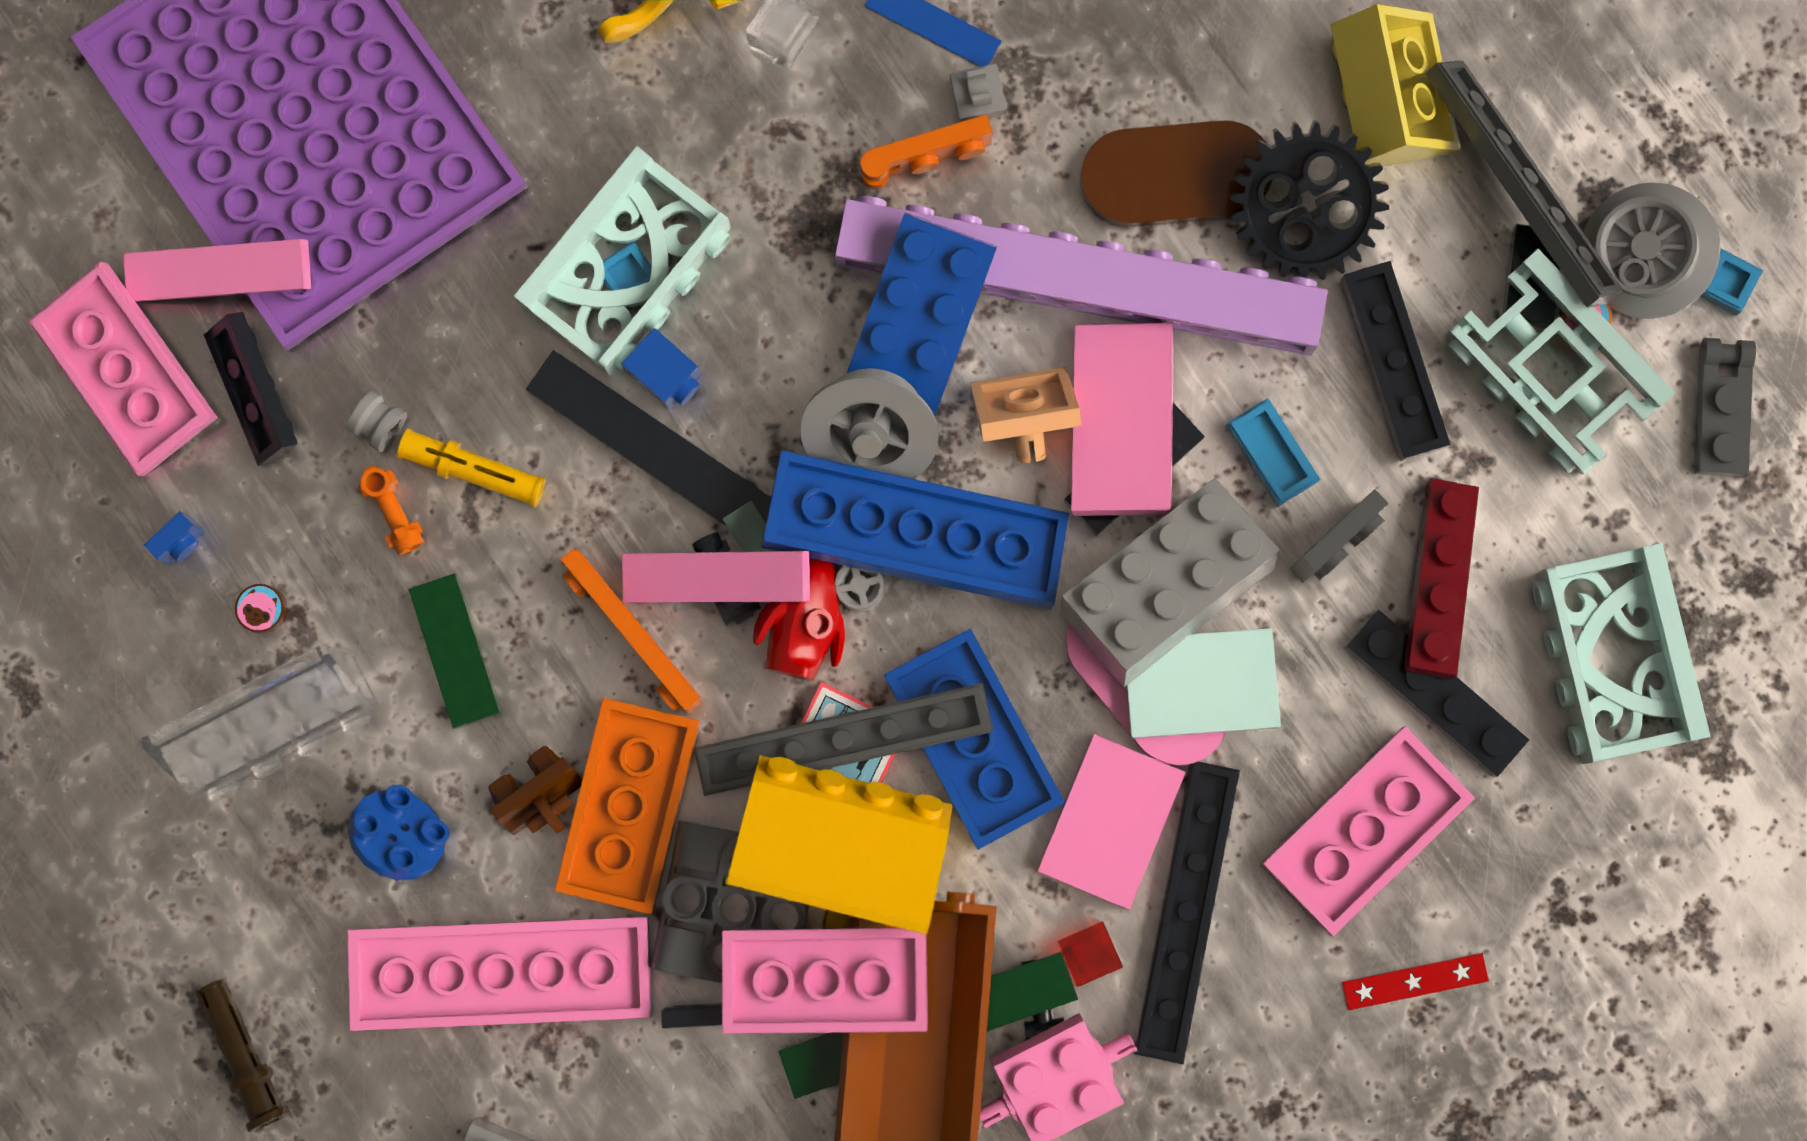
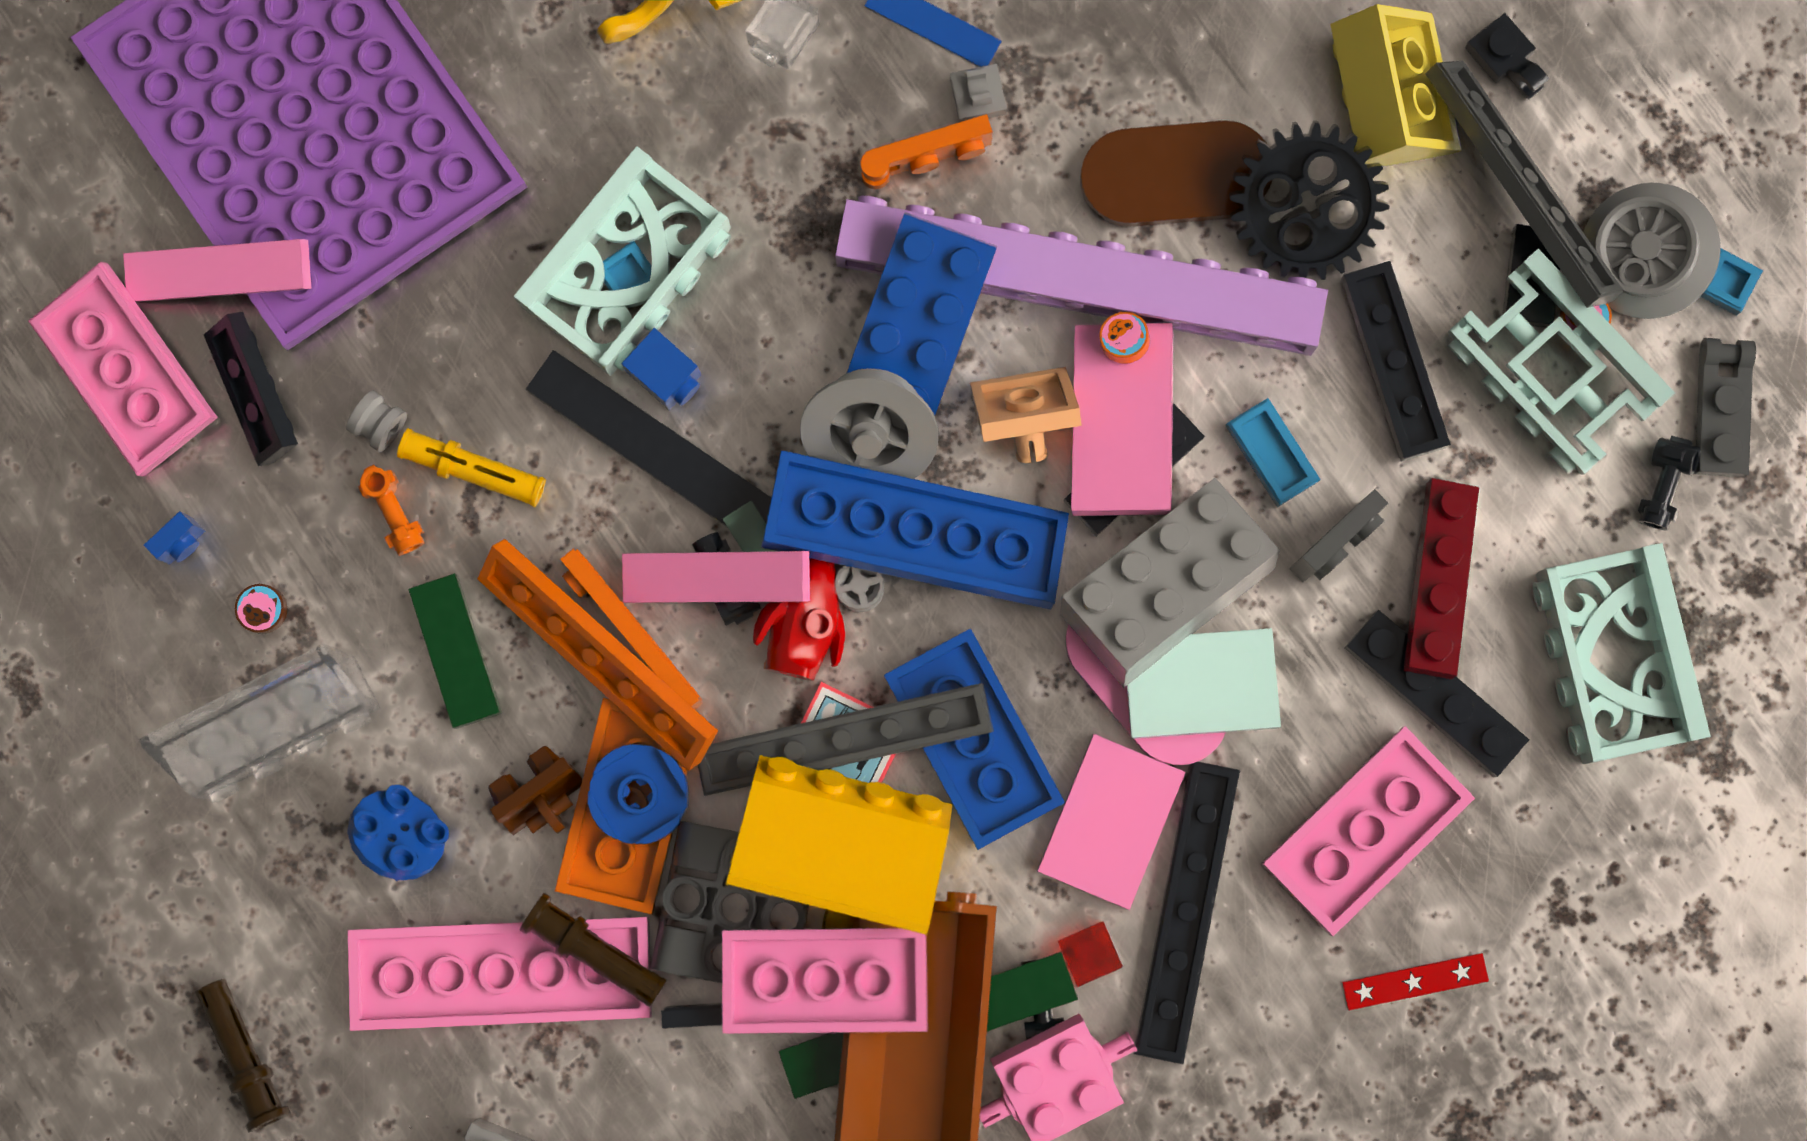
(574, 938): none -> dark brown pin
(597, 654): none -> orange plate
(610, 787): none -> blue plate
(1124, 337): none -> tile
(1505, 51): none -> black plate
(1674, 458): none -> black bar

